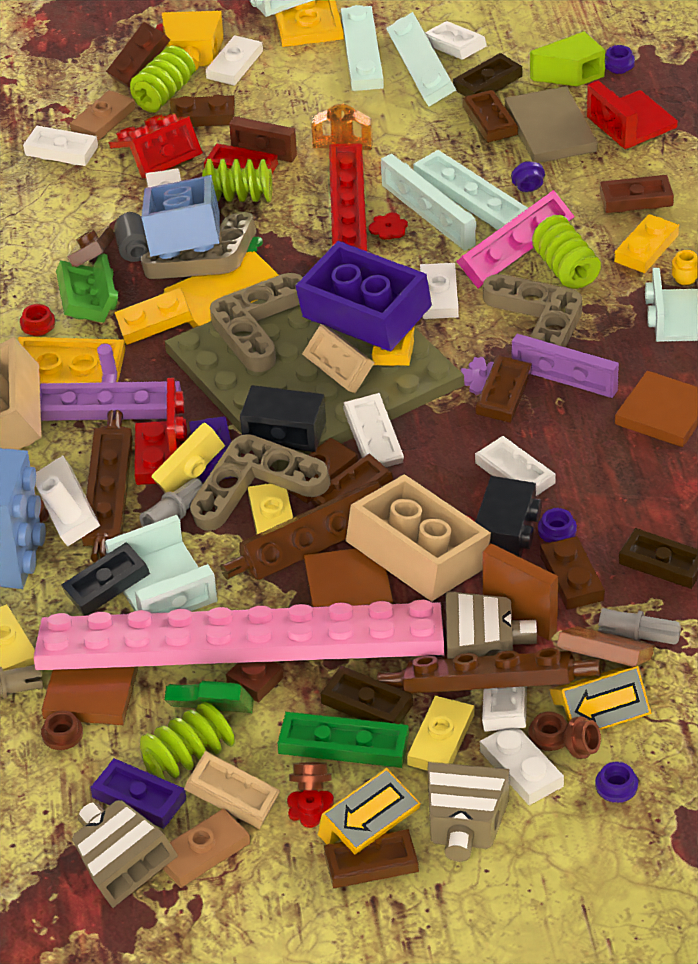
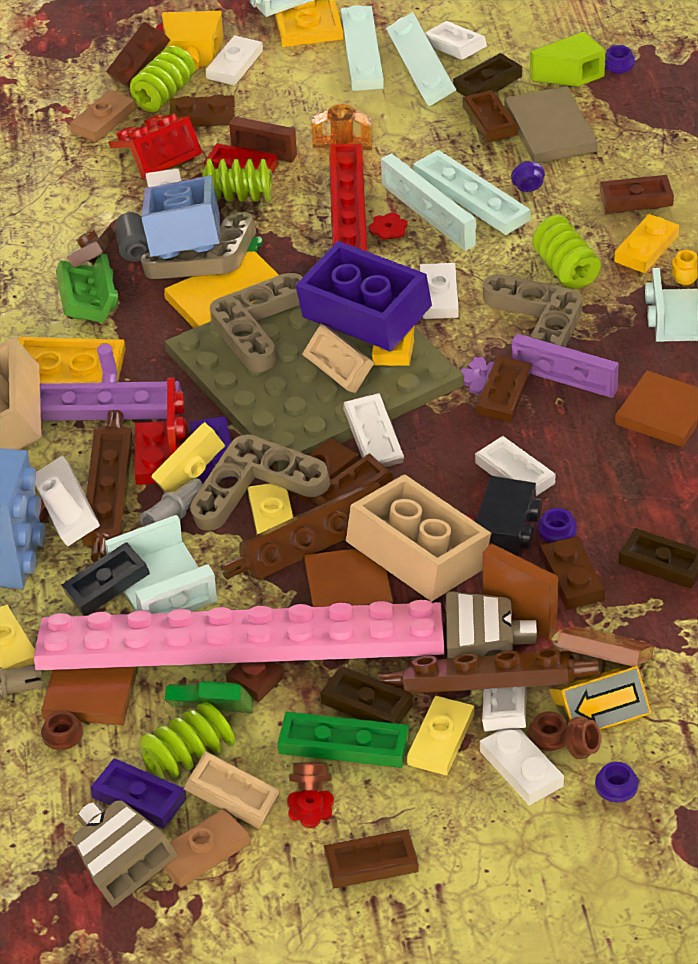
(37, 320): red plate -> none
(60, 145): white plate -> none
(153, 316): yellow plate -> none
(284, 417): black brick -> none
(368, 812): panel -> none
(466, 806): dark tan torso -> none
(511, 240): plate -> none
(627, 118): red bracket -> none
(639, 626): light grey axle -> none

